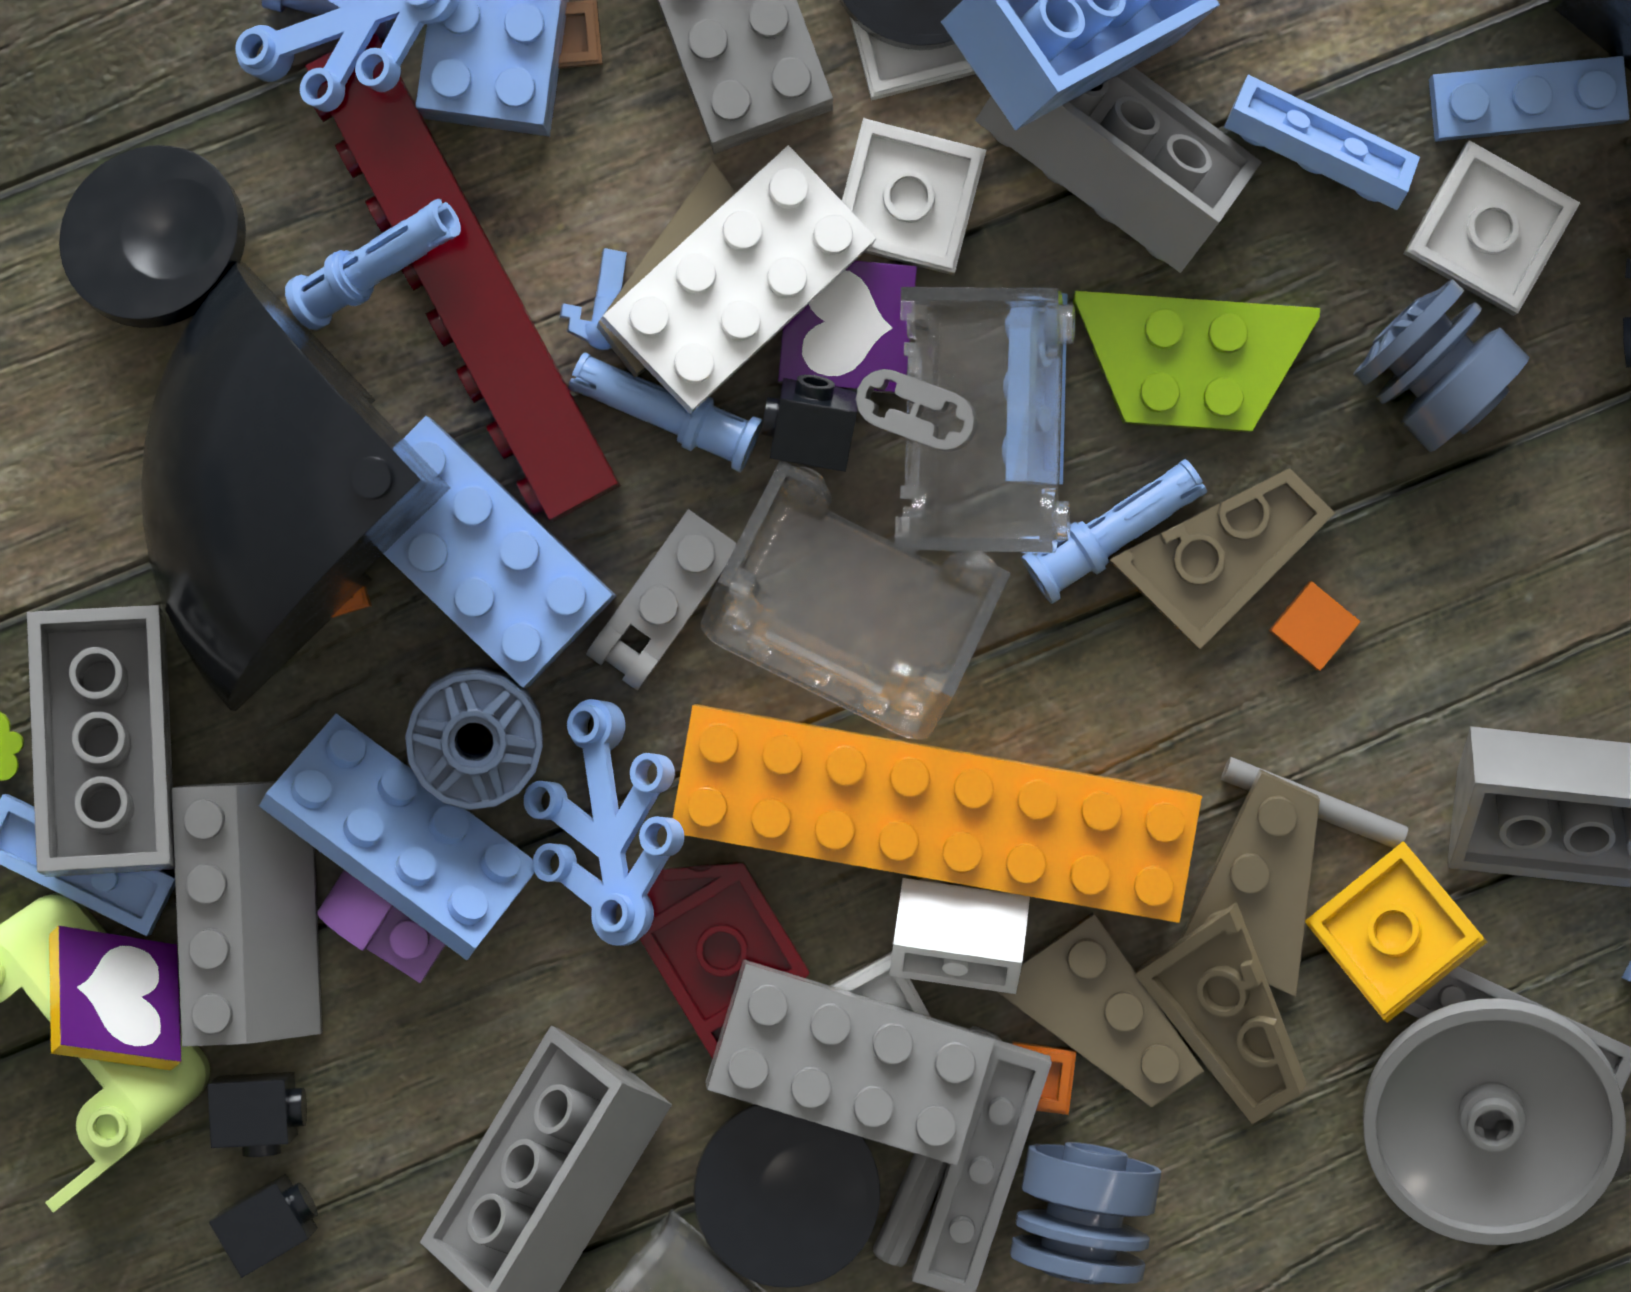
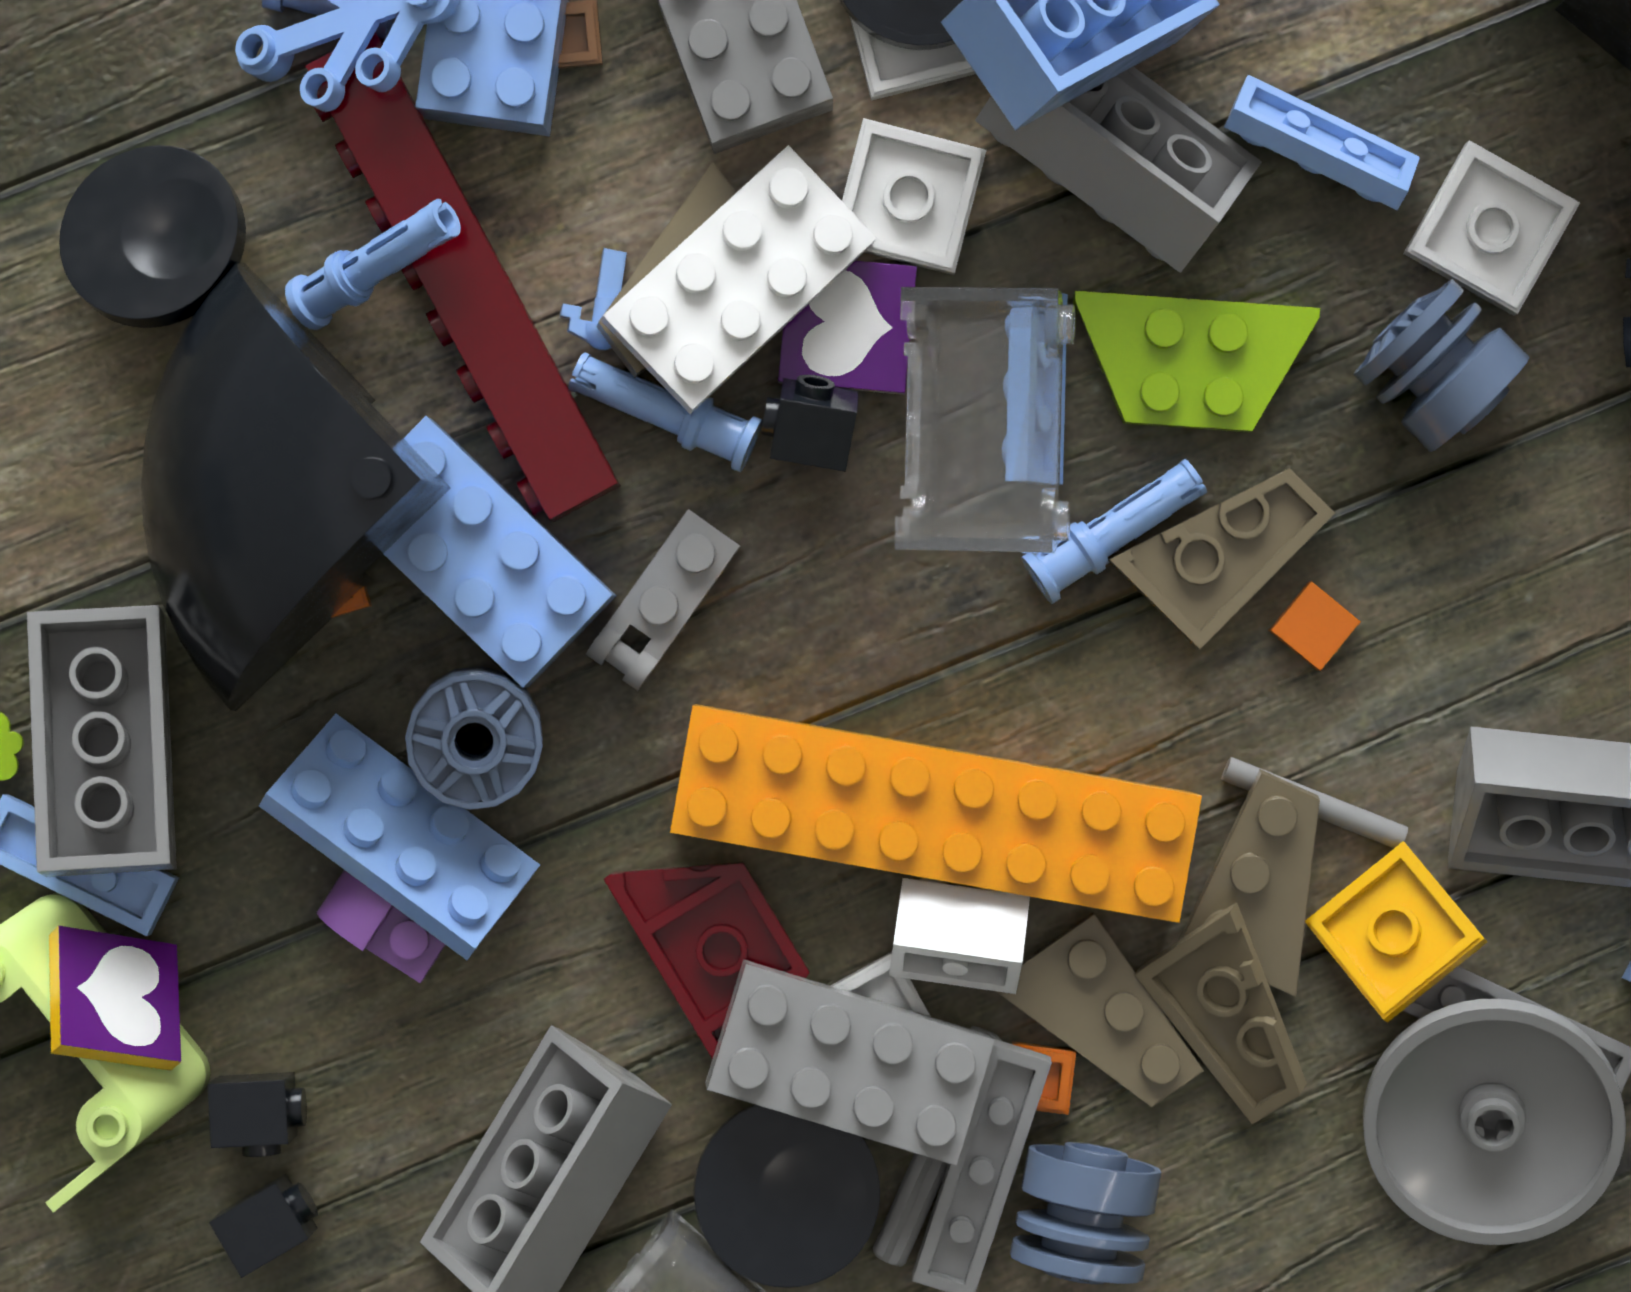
(243, 919): light grey slope -> none
(610, 828): light blue plant -> none
(850, 610): clear windscreen -> none
(922, 396): light grey beam -> none
(1529, 98): light blue plate -> none

